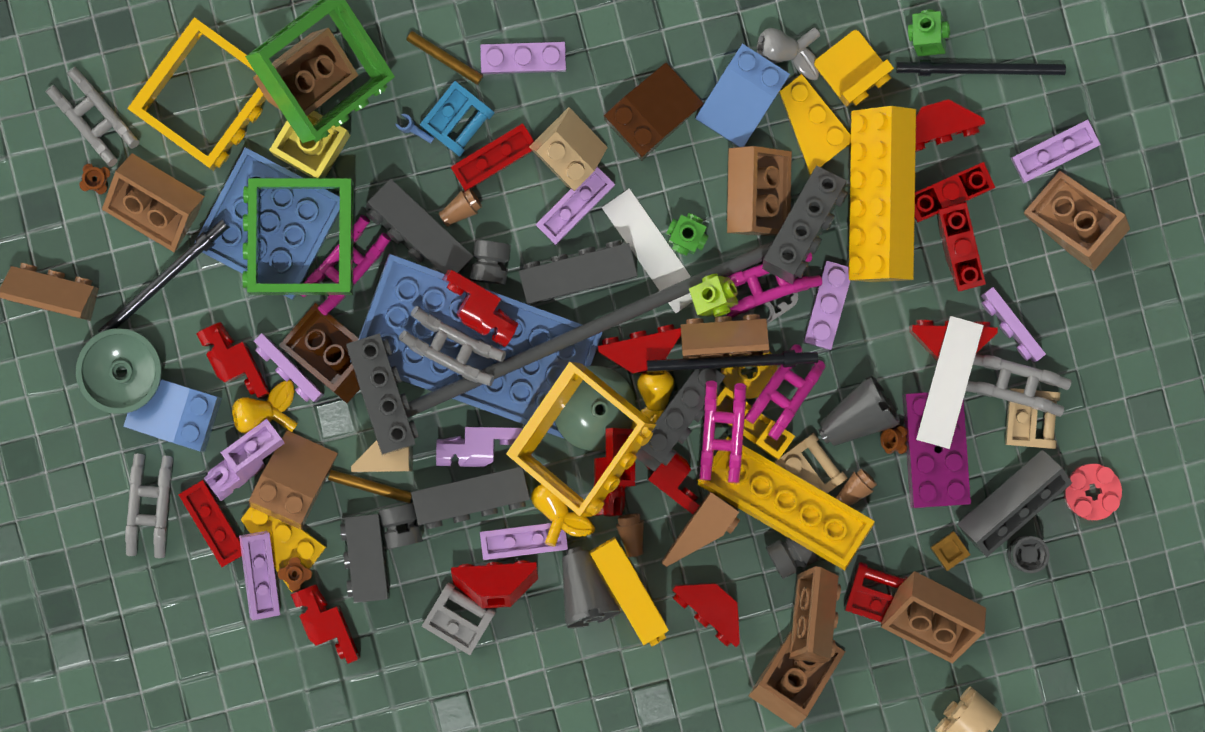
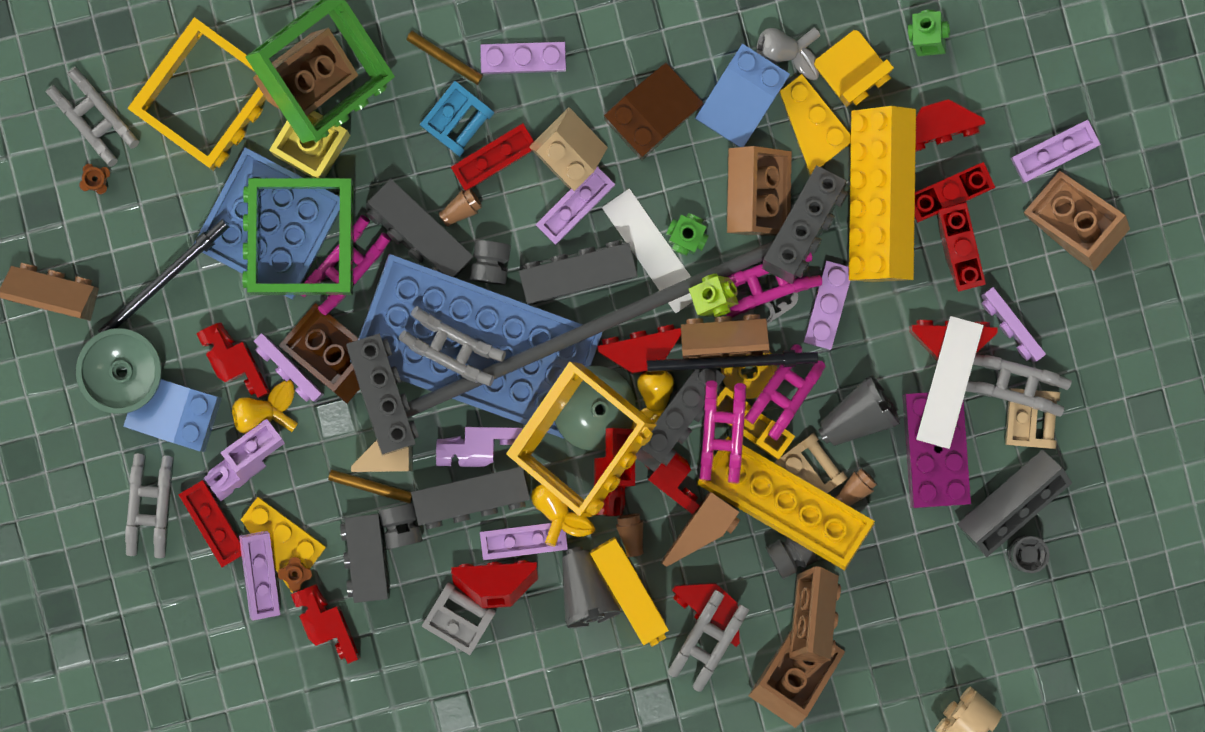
(152, 202): medium nougat slope -> none
(293, 480): medium nougat slope -> none
(411, 127): medium blue hand -> none
(479, 309): red plate -> none
(724, 639): none -> light grey piece
(867, 601): red plate -> none
(894, 440): dark orange plate -> none
(925, 67): black bar -> none
(934, 617): medium nougat slope -> none
(950, 551): pearl gold plate -> none
(1106, 501): coral plate -> none

